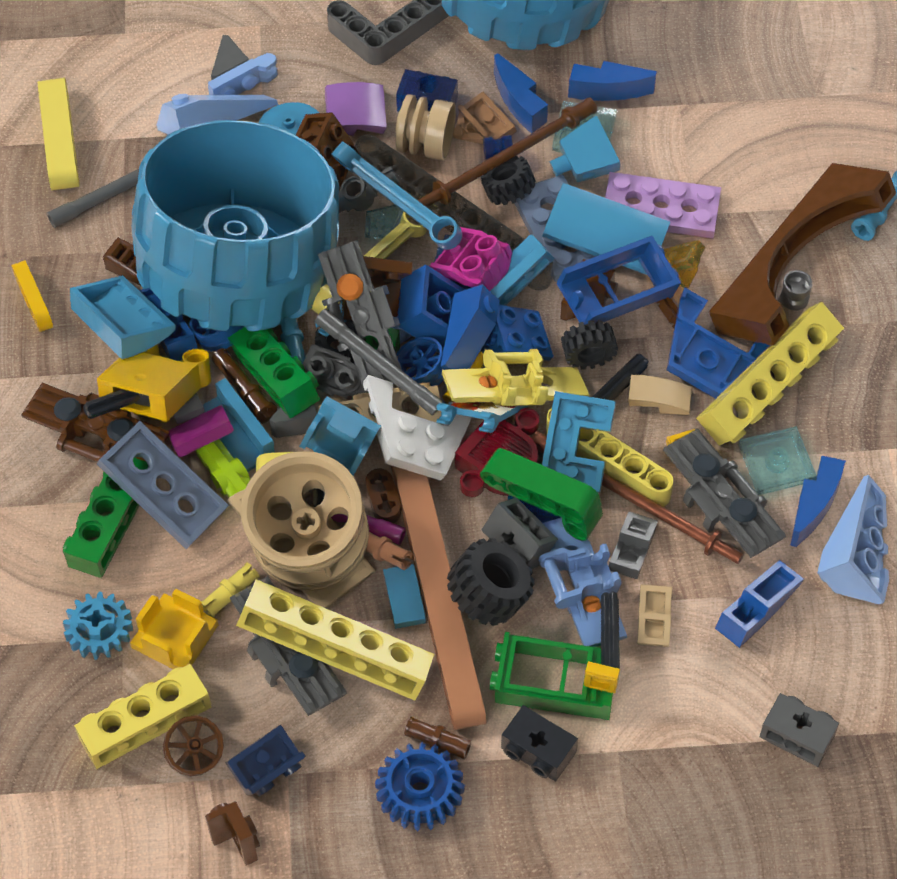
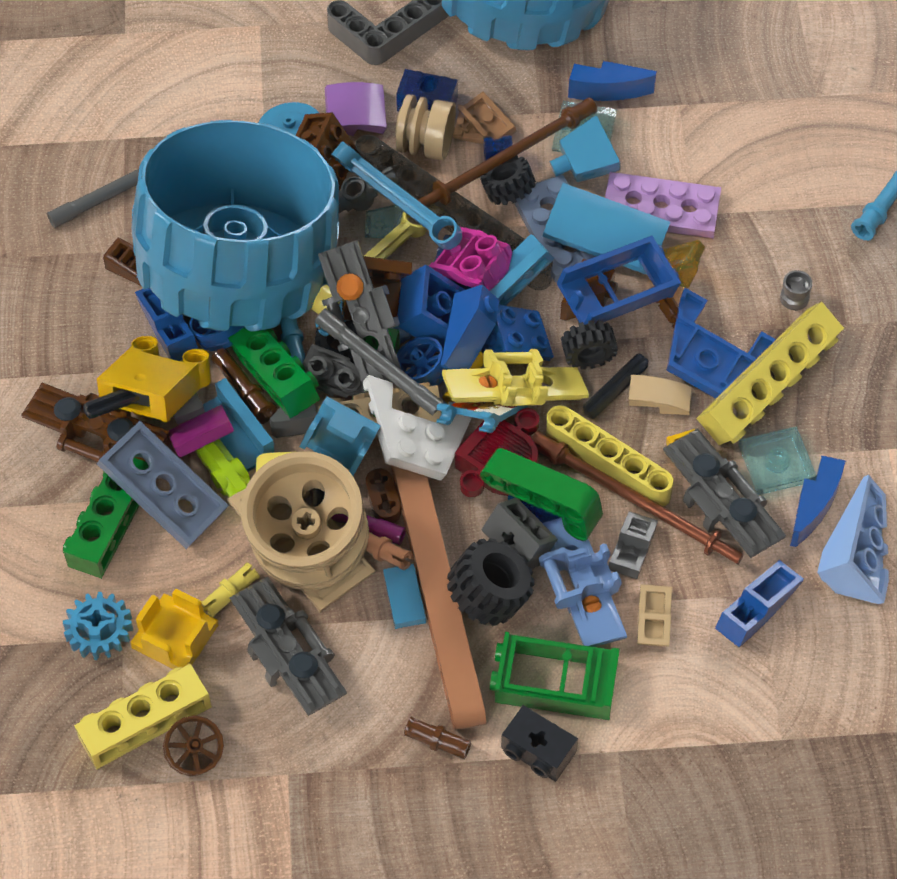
(32, 296): yellow beam -> none
(58, 134): light yellow beam -> none
(120, 315): dark azure slope -> none
(196, 109): light blue wedge -> none
(228, 57): dark grey slope -> none
(228, 822): reddish brown bracket -> none
(245, 76): light blue hinge -> none
(265, 761): dark blue bracket -> none
(335, 640): light yellow brick -> none
(419, 805): blue gear -> none
(519, 94): blue slope -> none
(567, 418): dark azure plate -> none
(601, 677): yellow tile -> none
(610, 630): black axle -> none
(750, 303): reddish brown arch -> none
(806, 743): dark grey brick -> none

